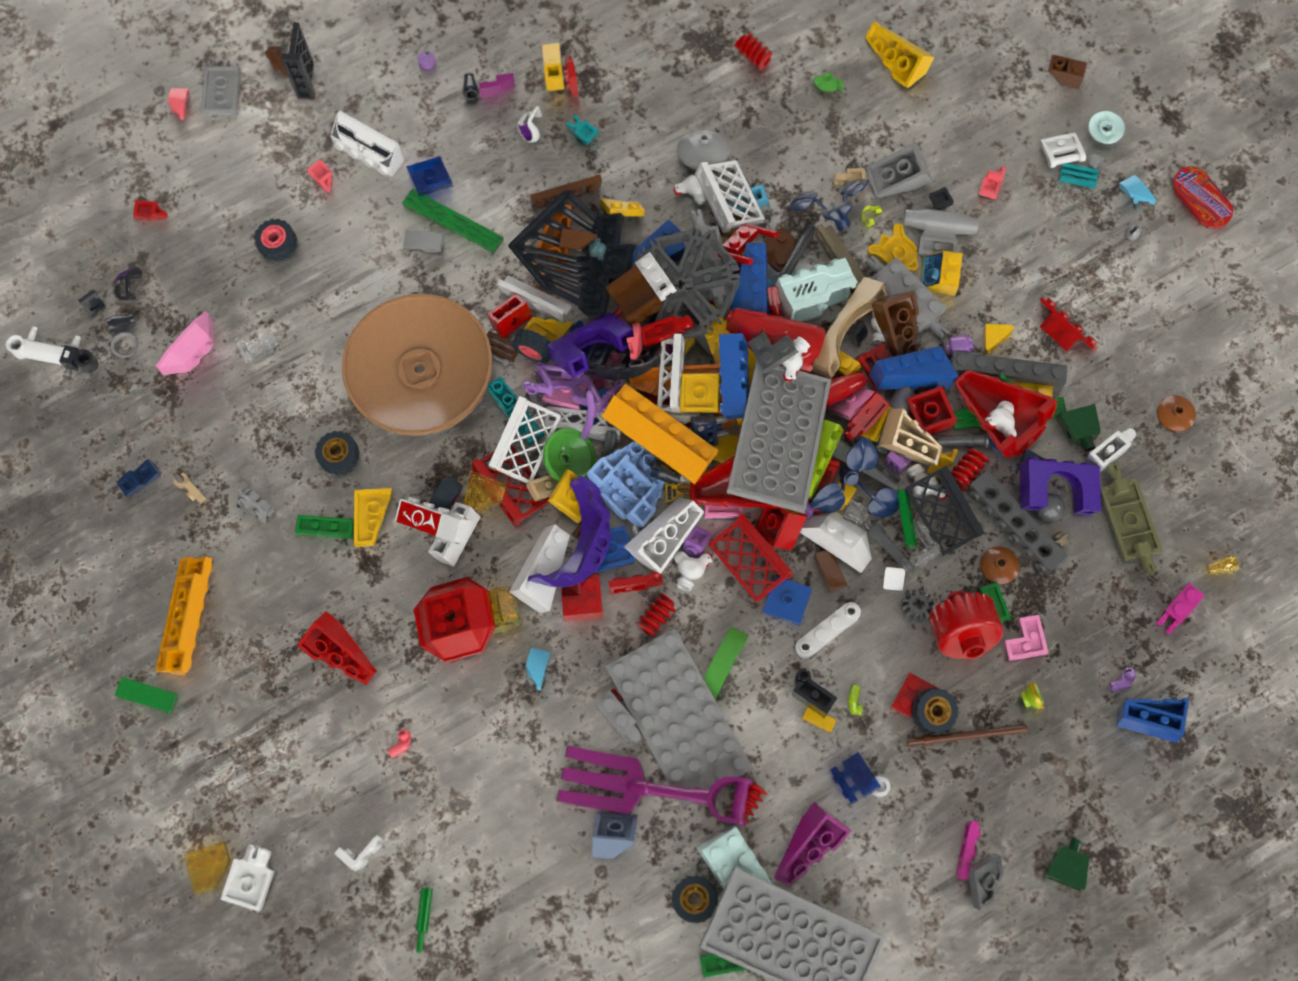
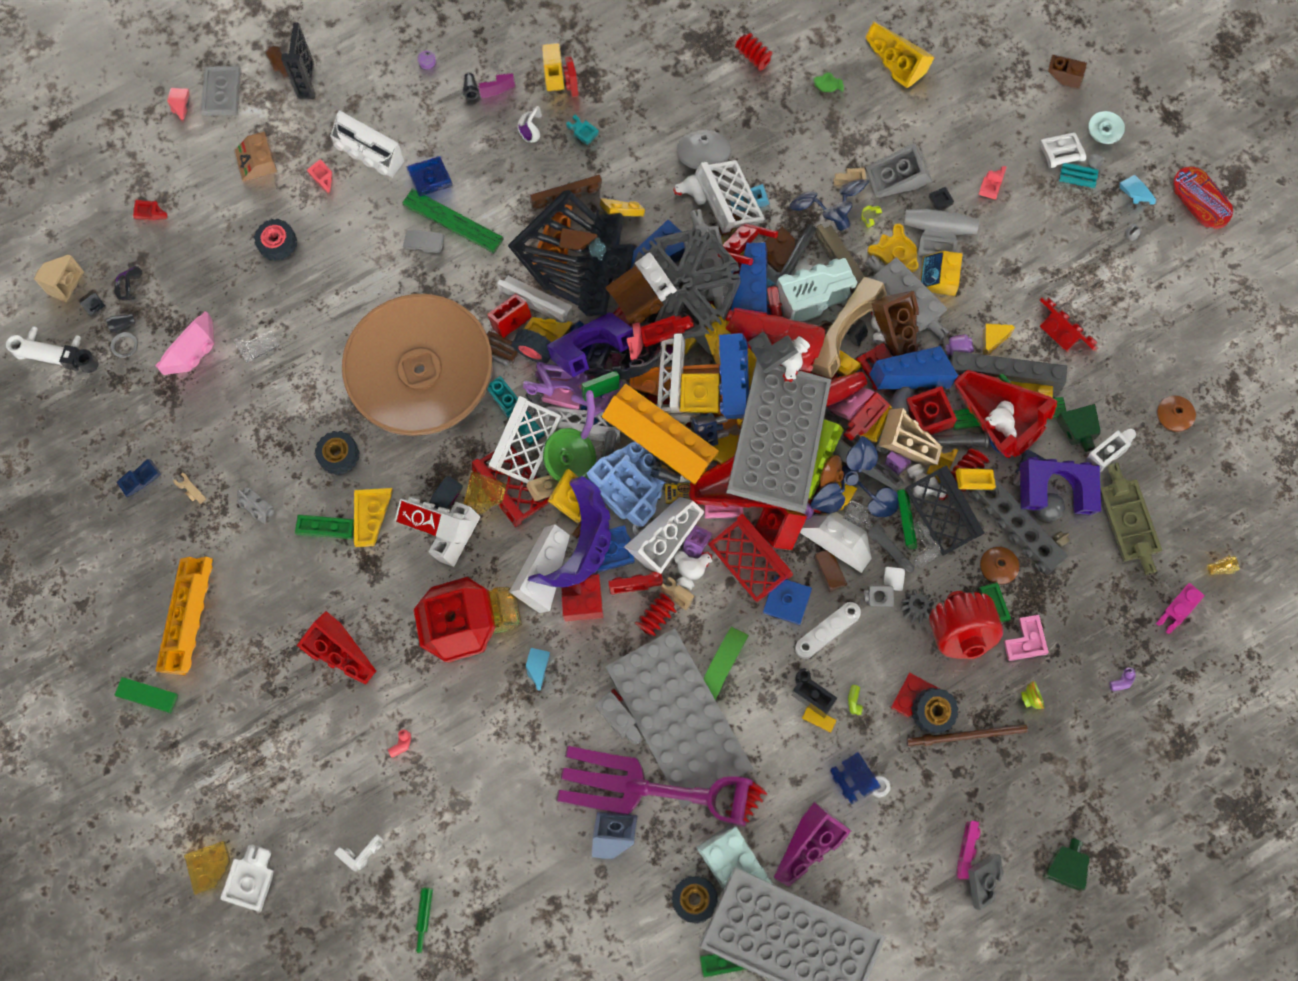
(59, 277): none -> tan slope
(255, 157): none -> medium nougat slope
(601, 385): none -> green tile
(678, 594): none -> tan plate
(832, 471): none -> dark orange dish
(888, 598): none -> light grey brick
(975, 479): none -> yellow tile
(1154, 717): blue wedge -> none

